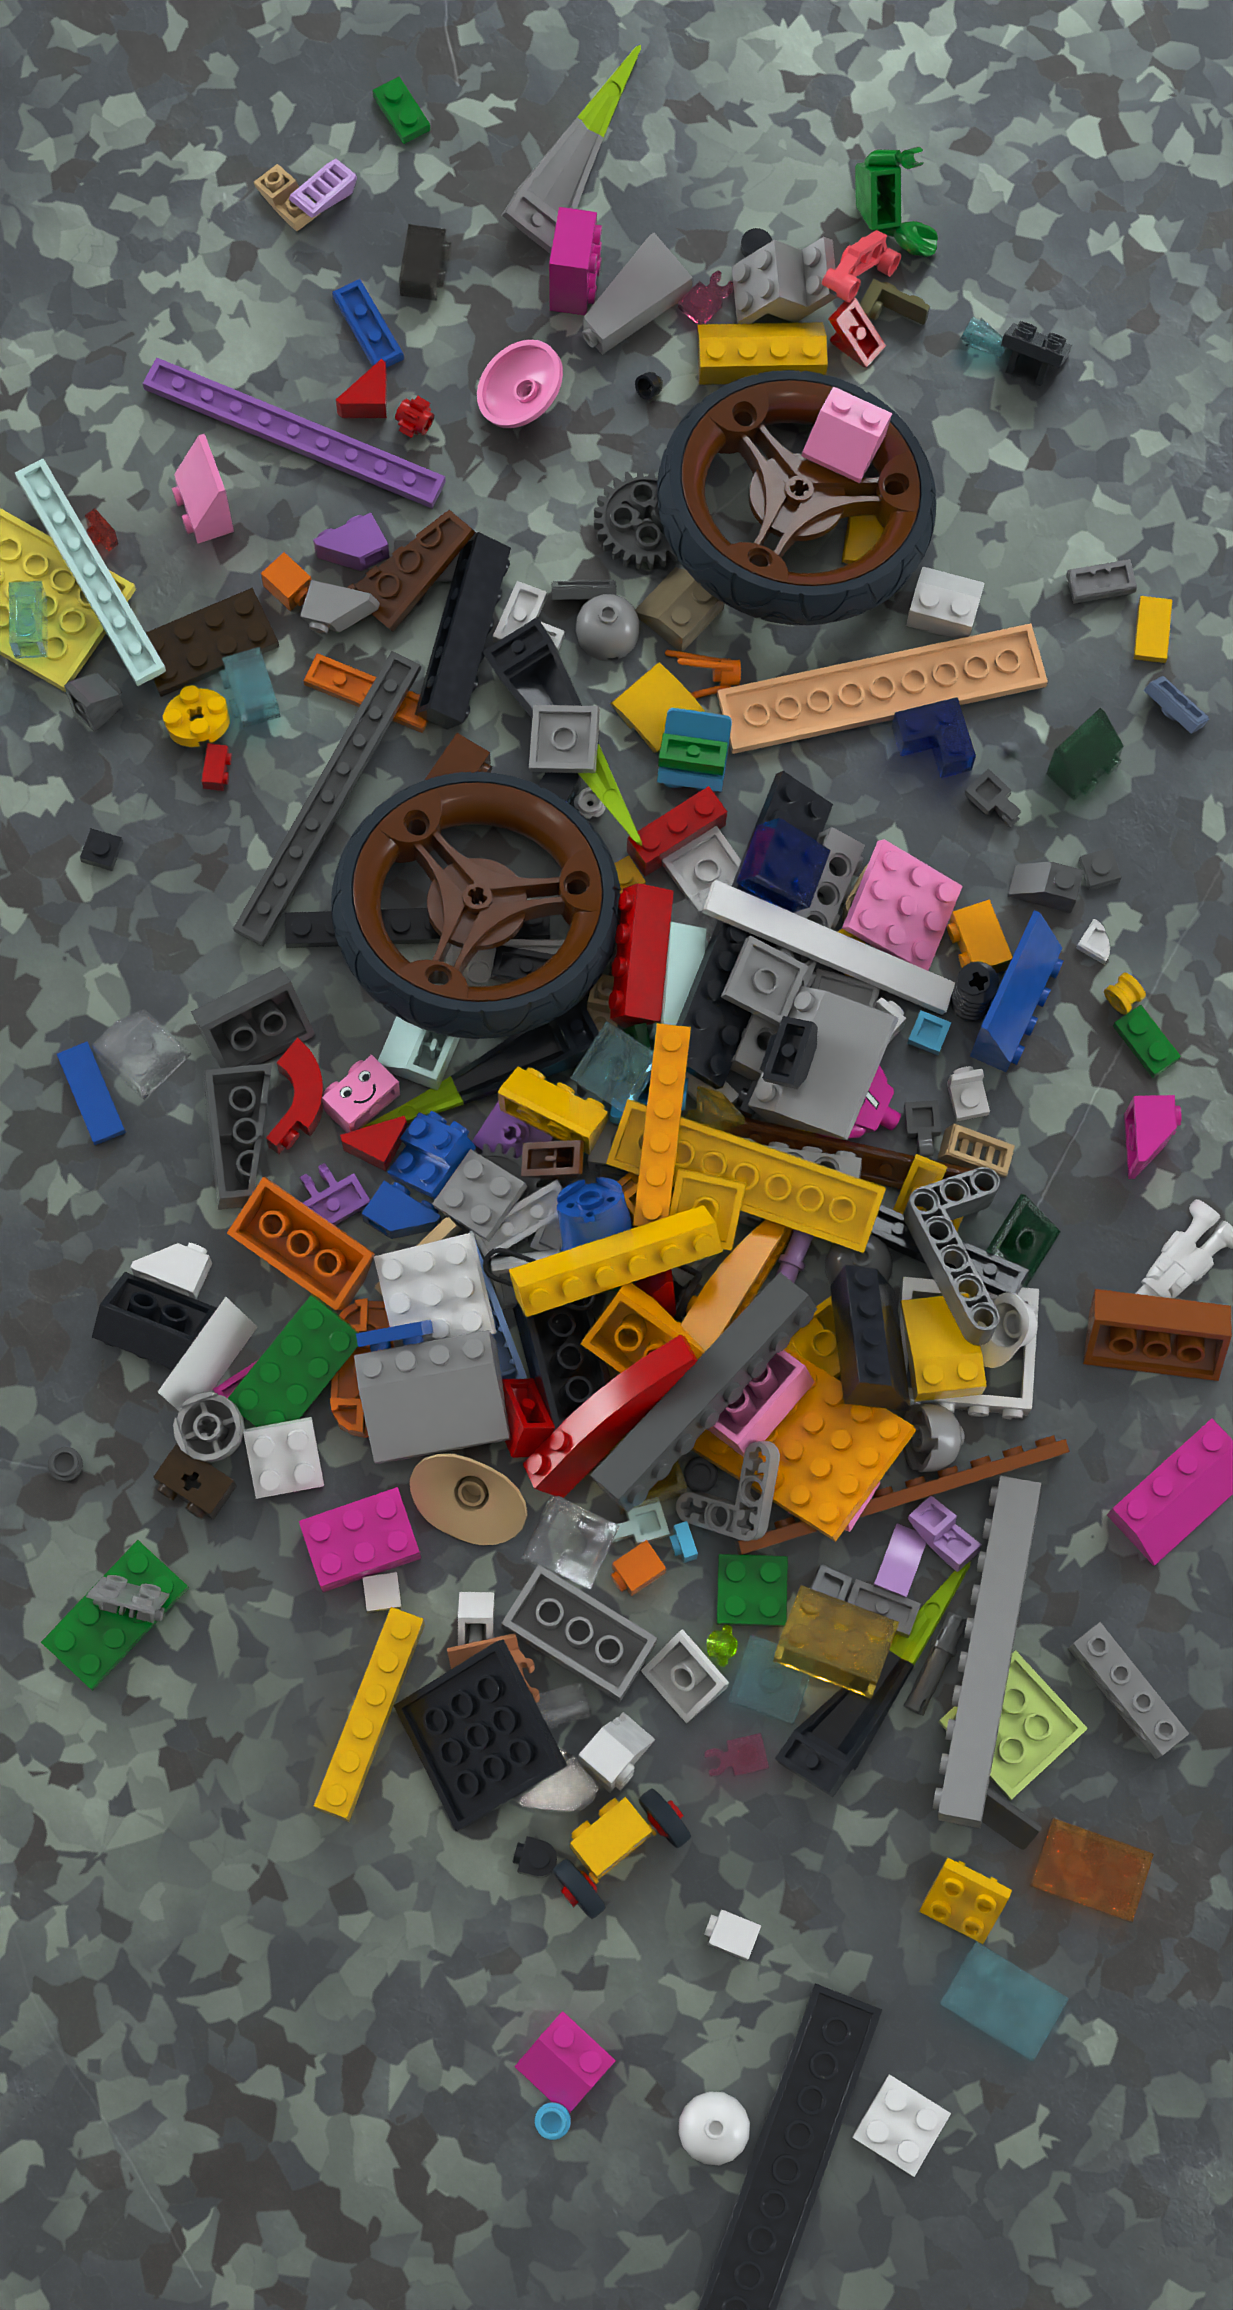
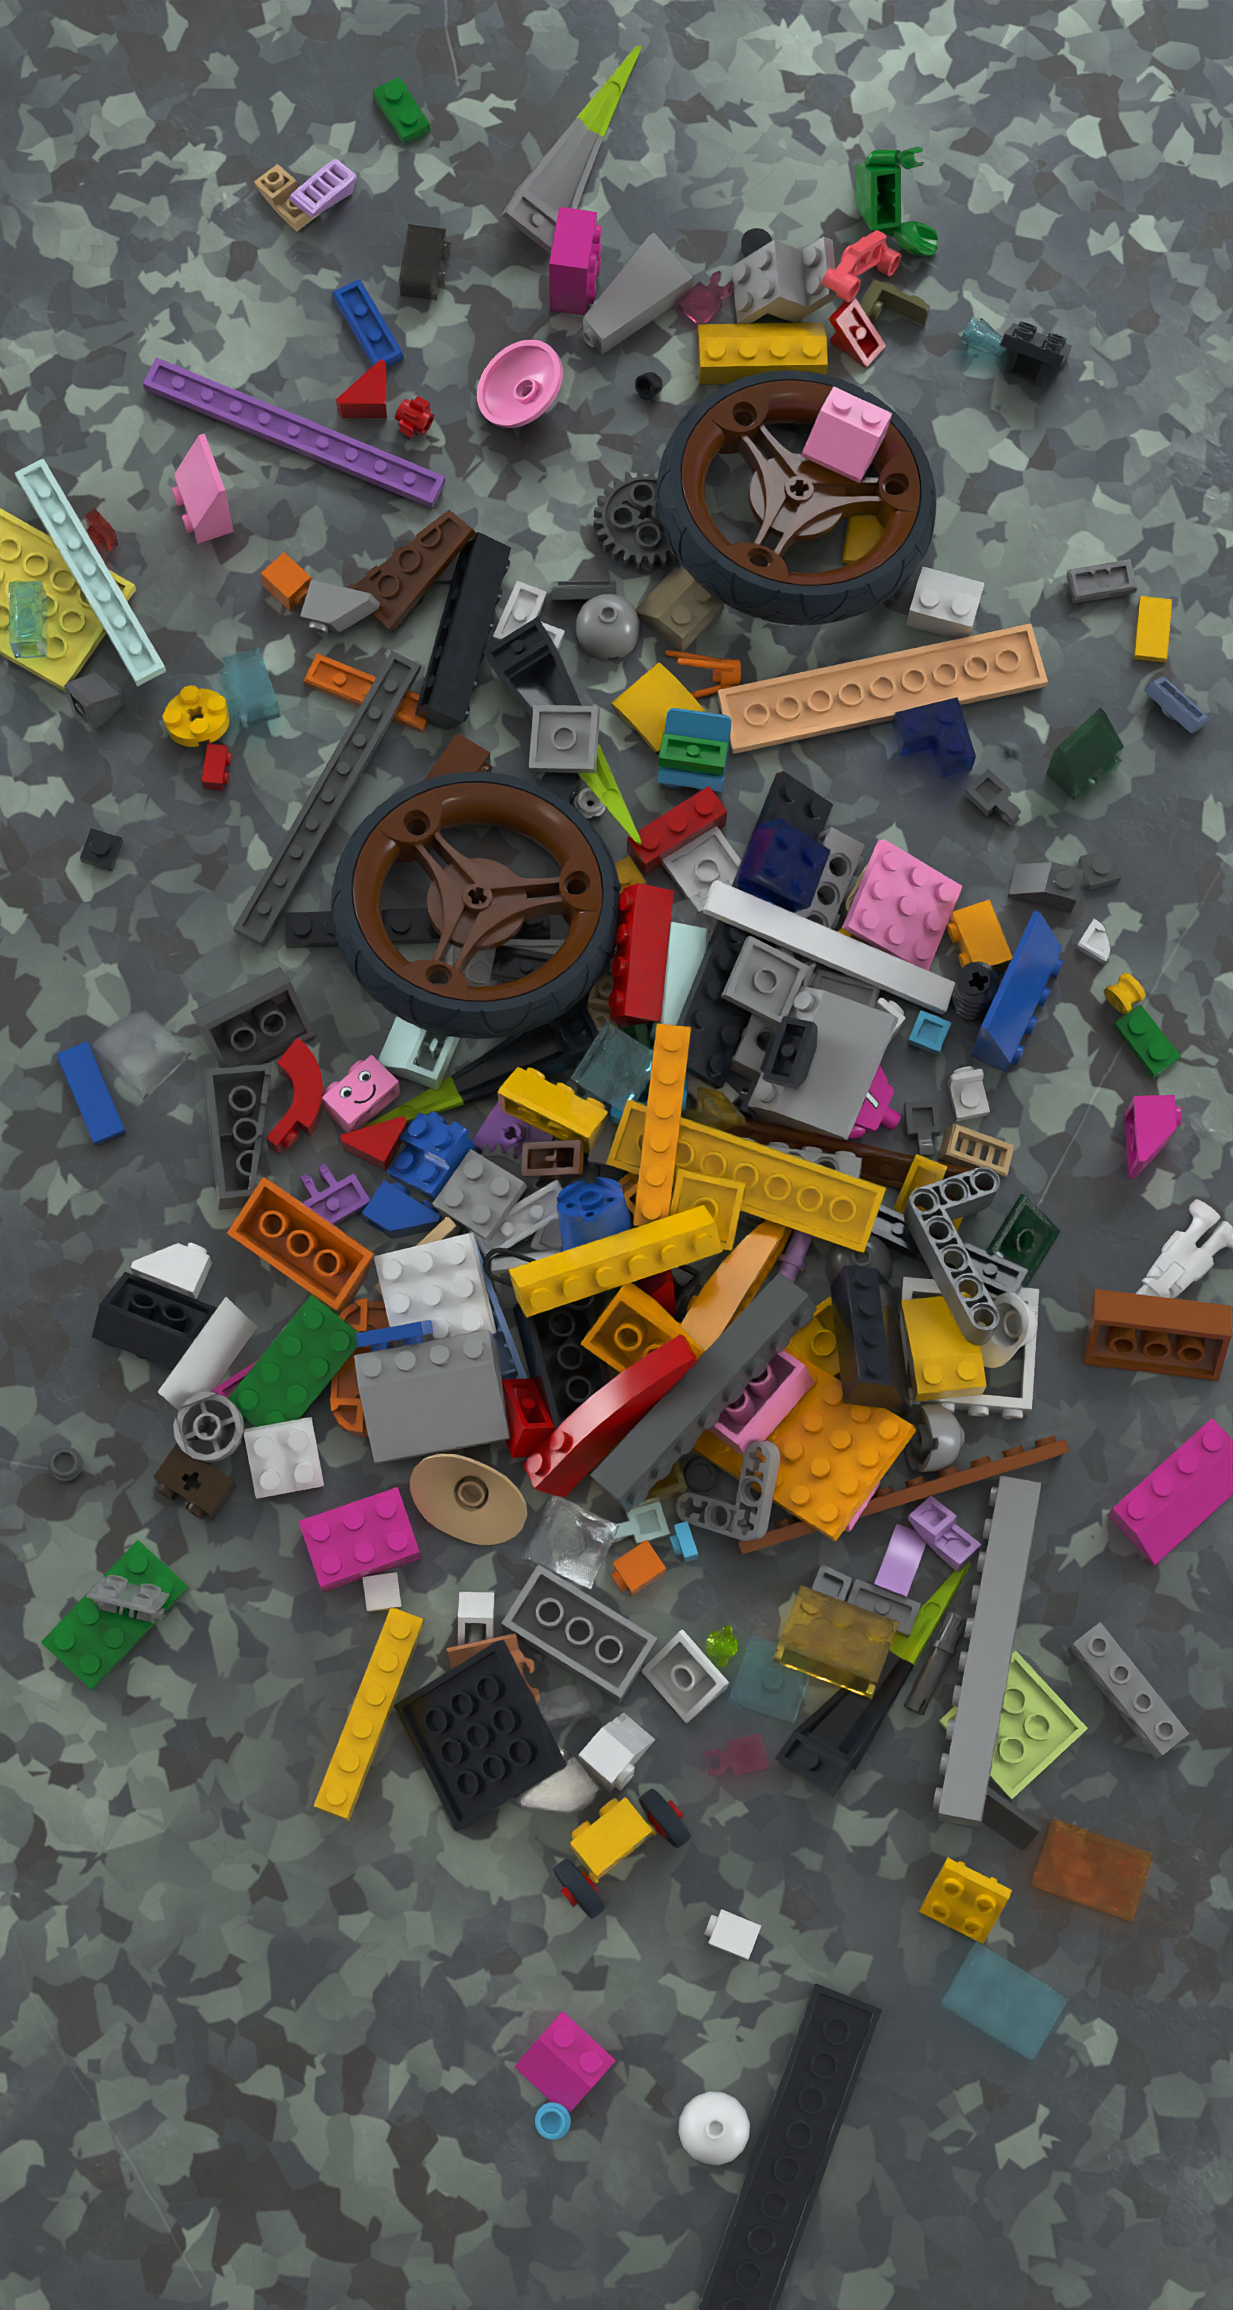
(198, 642): dark brown plate -> none
(353, 545): medium lavender slope -> none
(535, 1858): black plate -> none
(752, 1590): green plate -> none
(901, 2125): white plate -> none

